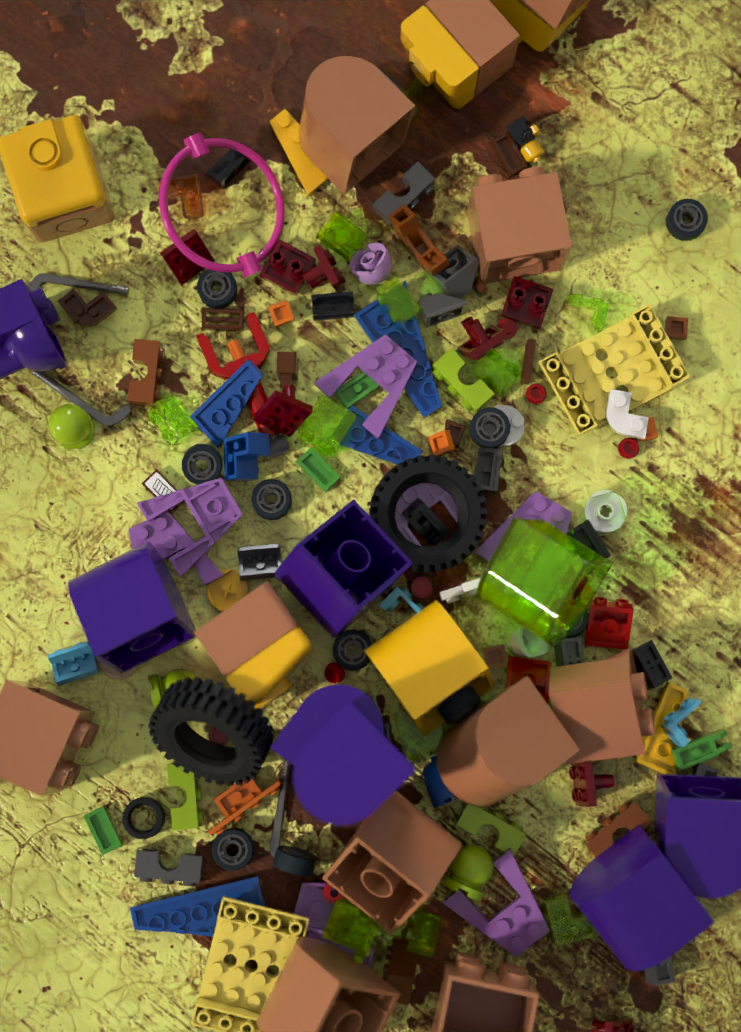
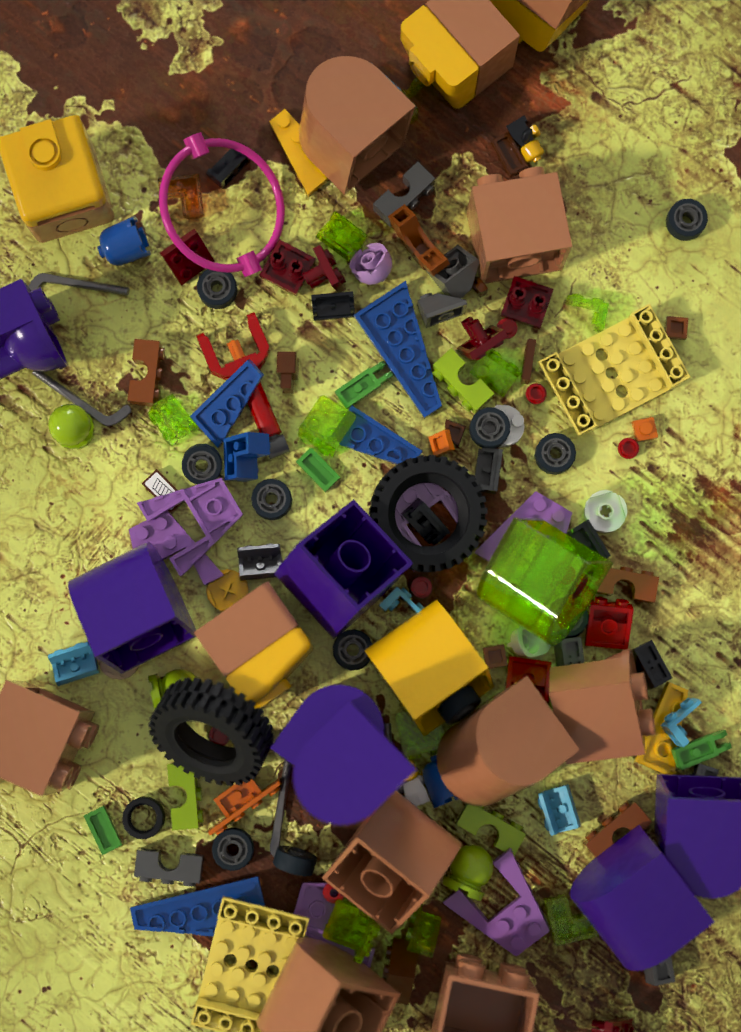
(90, 313): reddish brown plate -> none
(123, 242): none -> blue cylinder
(240, 320): reddish brown tile -> none
(281, 313): orange plate -> none
(283, 411): dark red plate -> none
(334, 673): red plate -> none
(384, 364): medium lavender wing -> none
(398, 301): clear neon green bracket -> none
(414, 788): none -> white piece
(452, 595): white plate -> none
(558, 809): none -> medium azure bracket
(563, 445): none -> wheel
(587, 783): dark red plate -> none
(620, 420): white plate -> none
(643, 585): none -> dark orange arch

